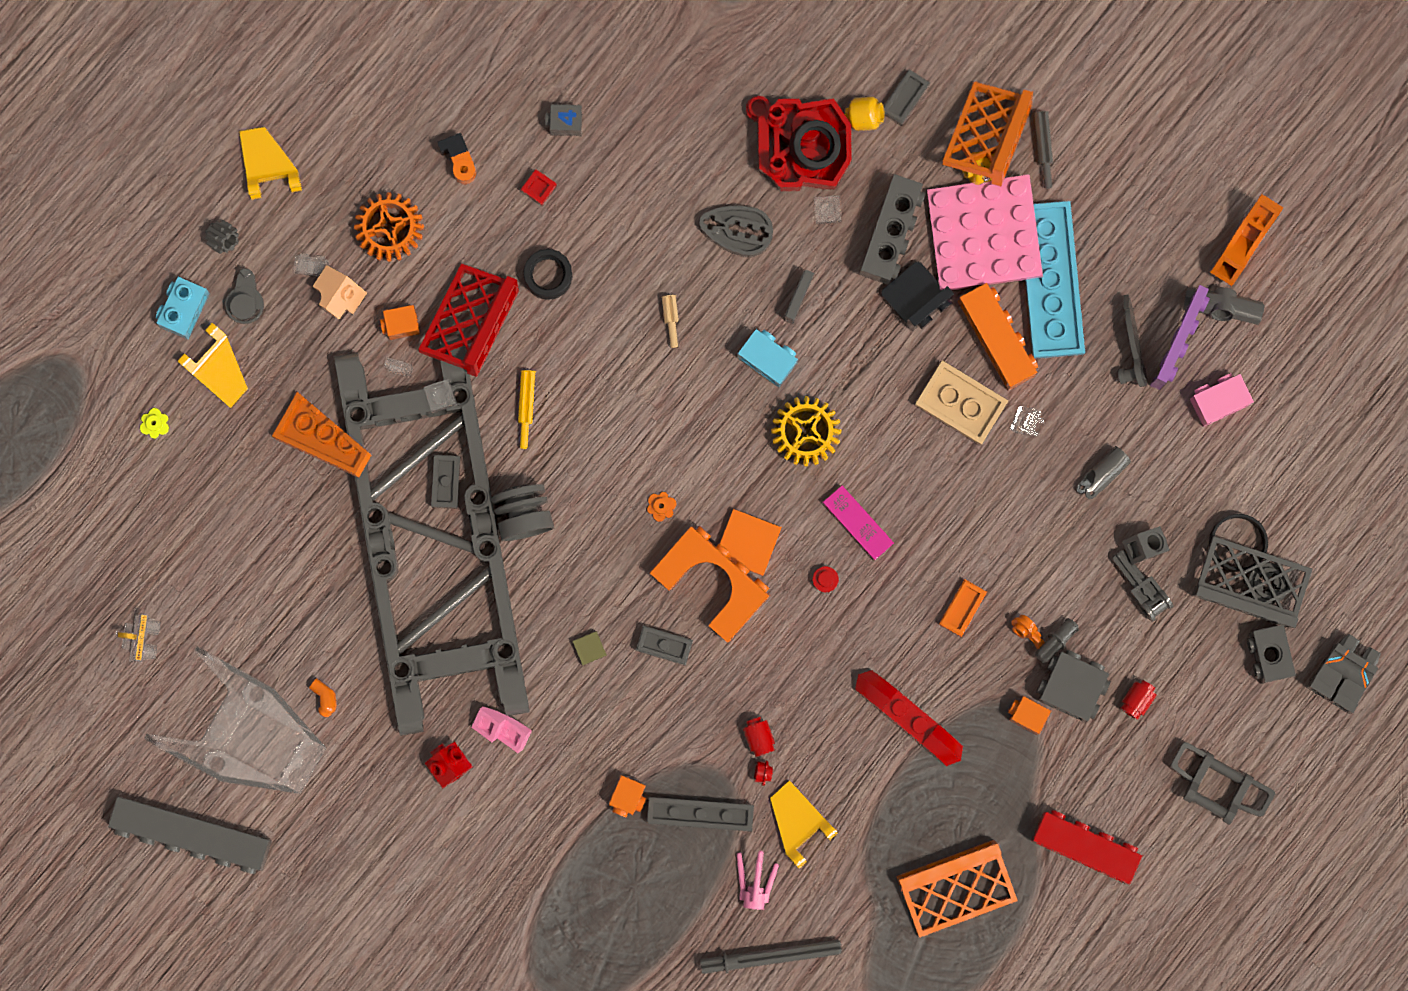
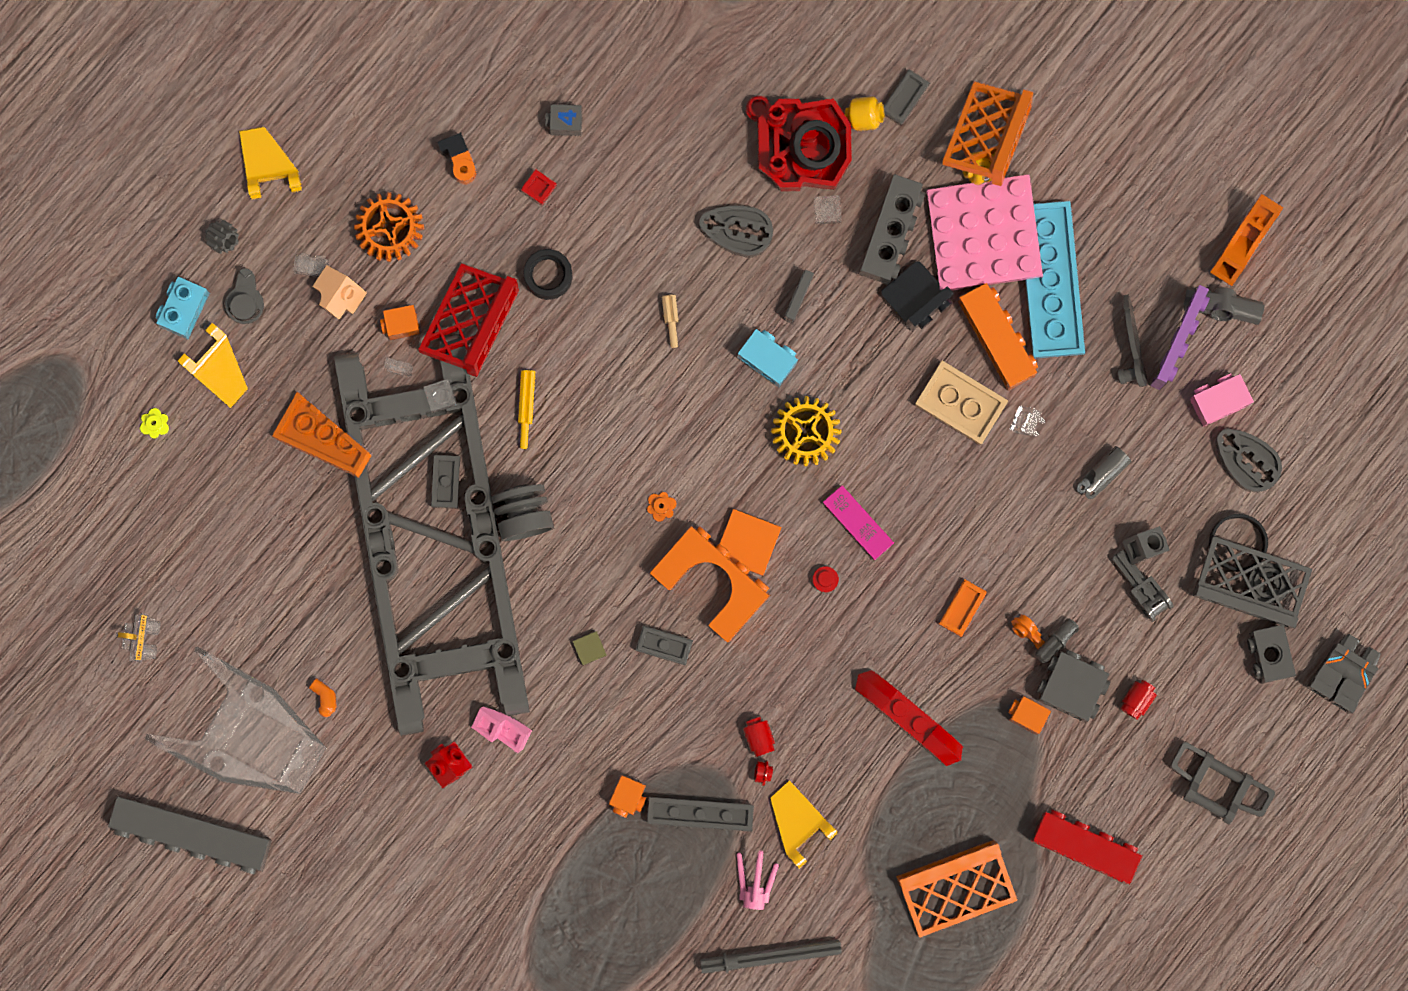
(1044, 145): dark grey axle -> none
(1260, 452): none -> dark grey piece

